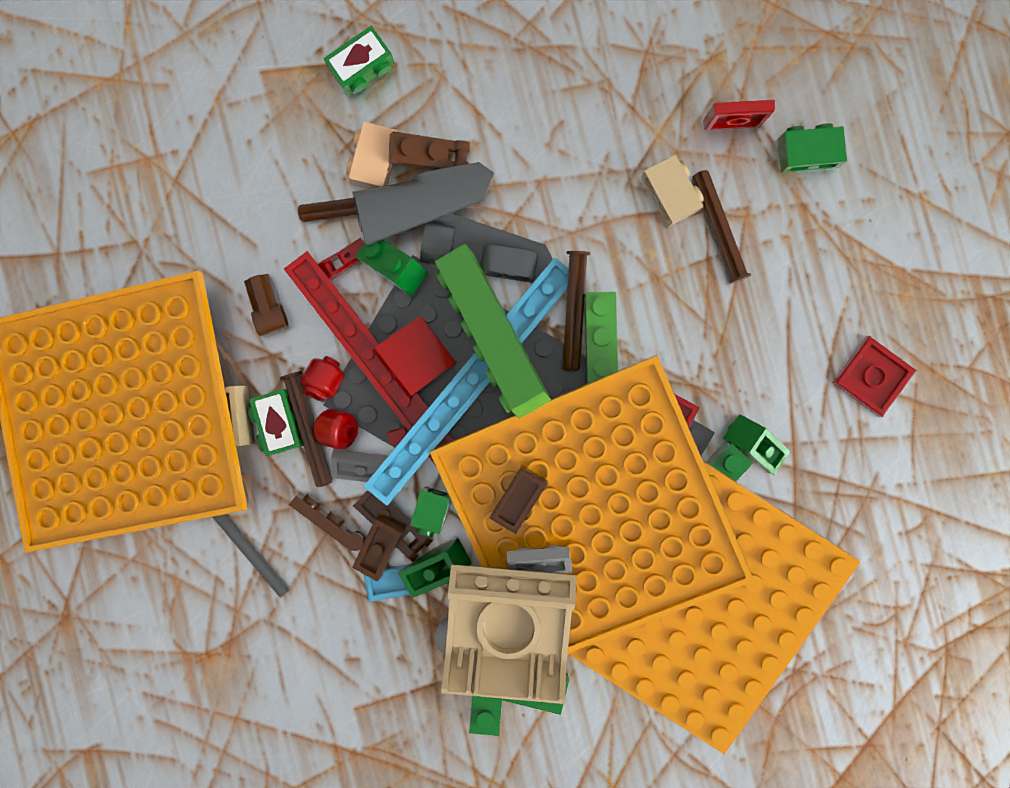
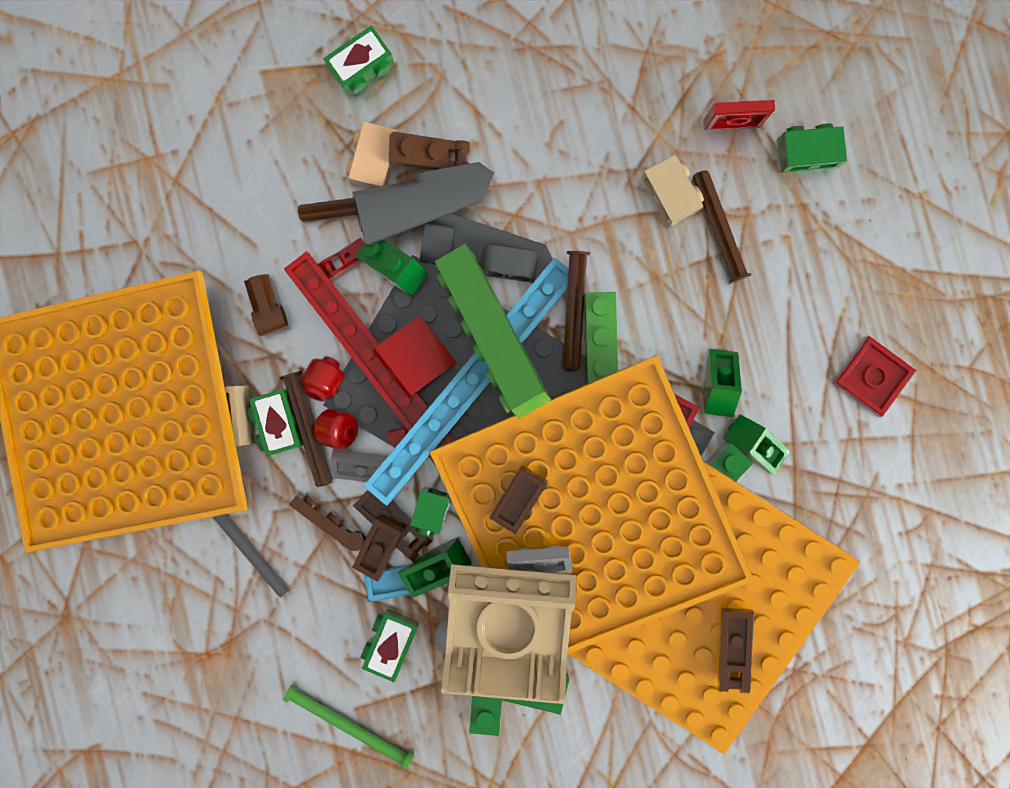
(348, 727): none -> bright green bar
(390, 645): none -> brick
(722, 383): none -> green slope
(736, 649): none -> reddish brown plate

